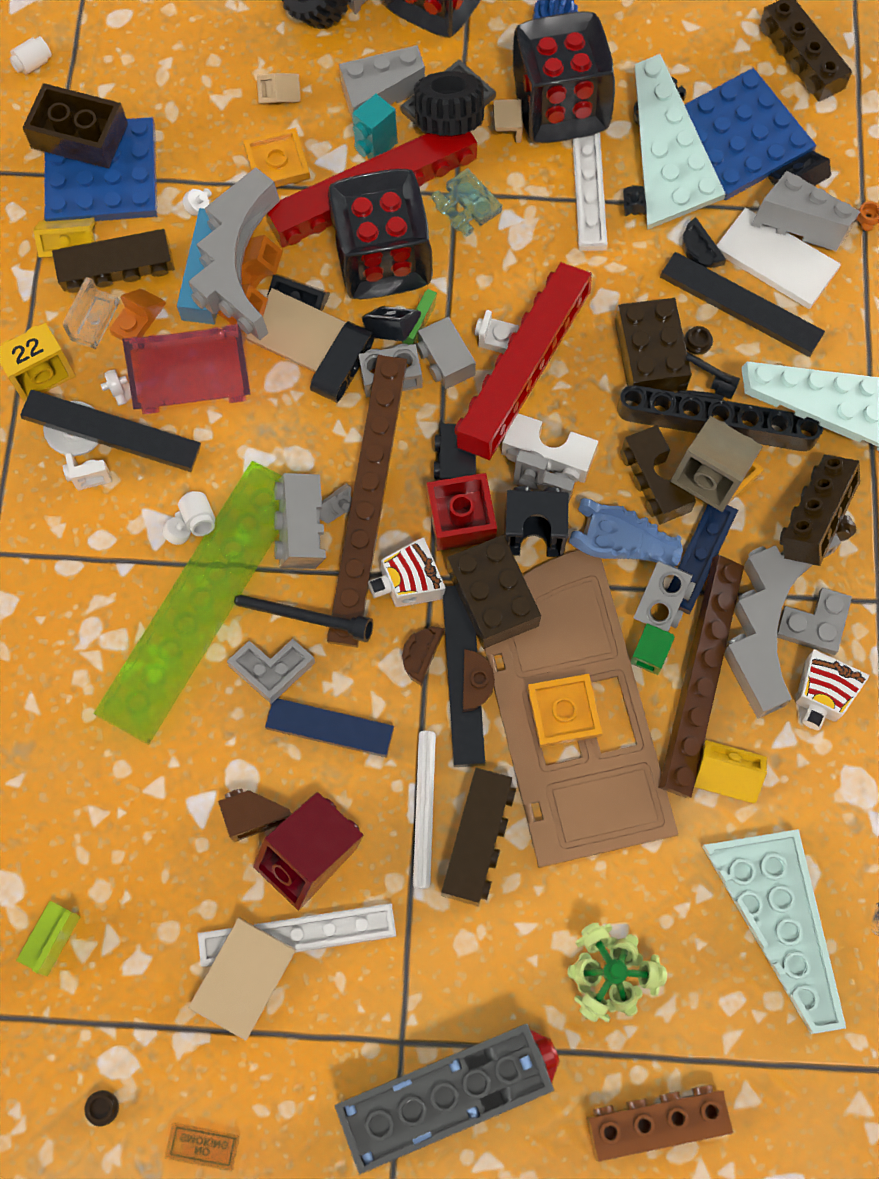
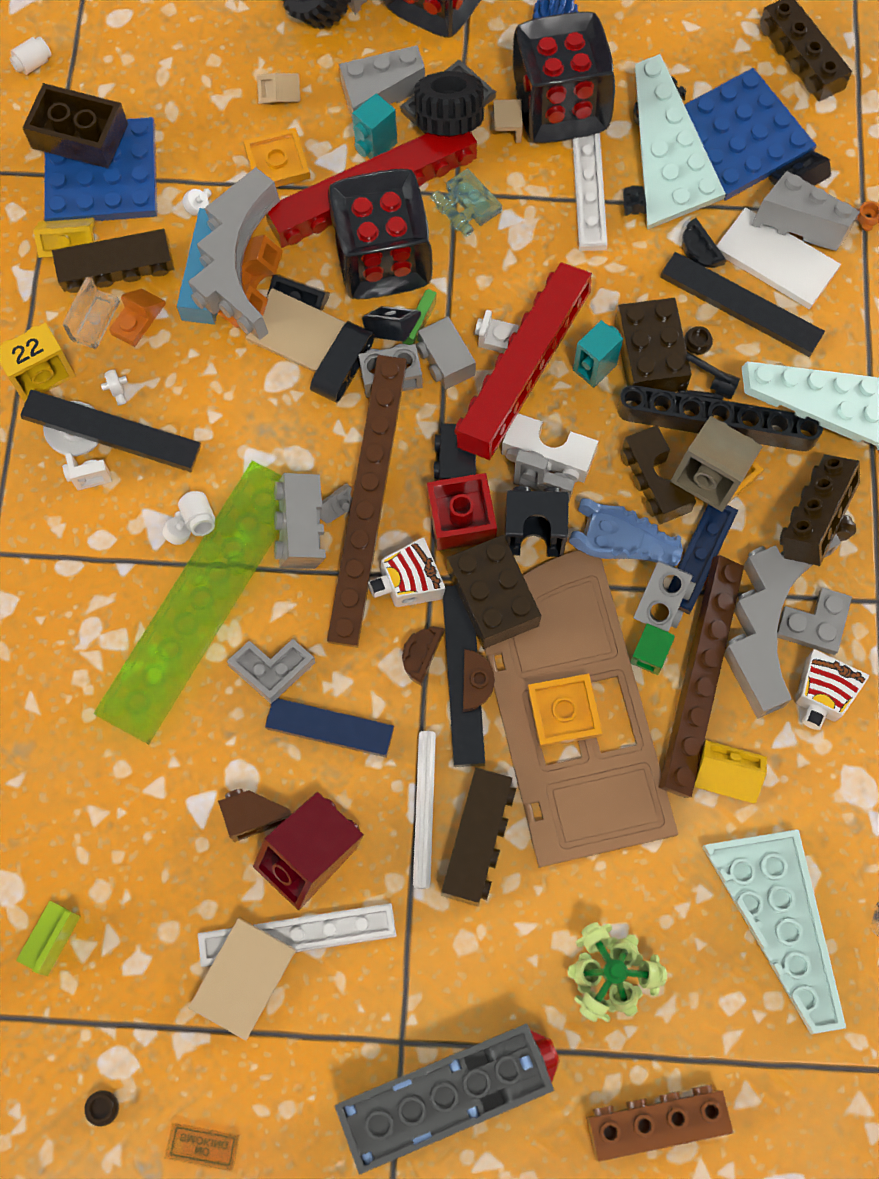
(187, 367): clear pink windscreen -> none
(359, 627): black piece -> none
(597, 353): none -> teal brick

